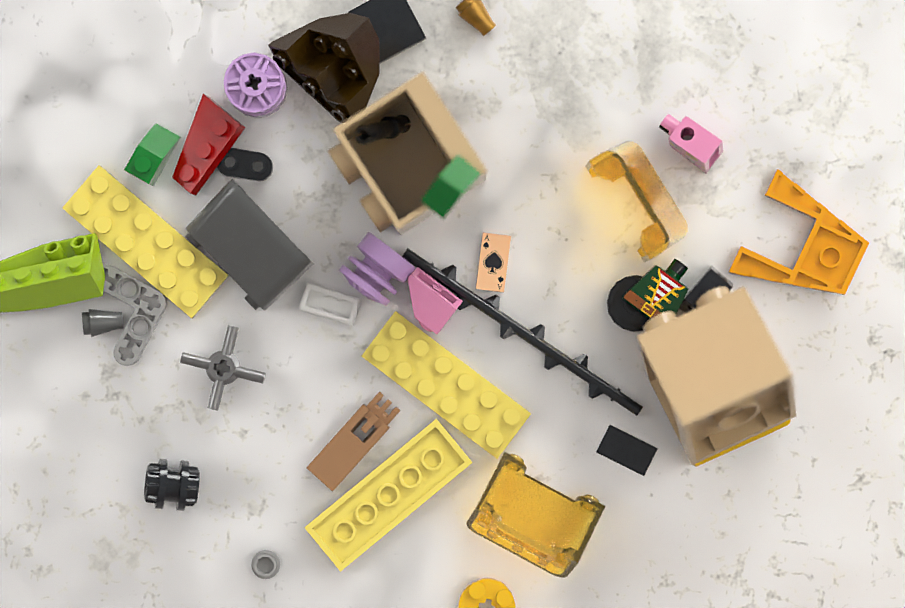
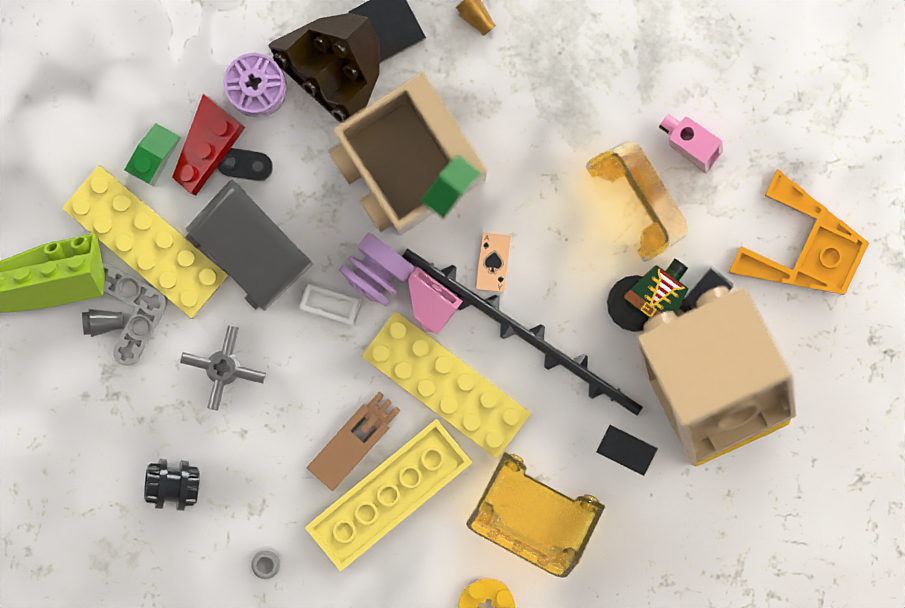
(387, 128): black pin -> none

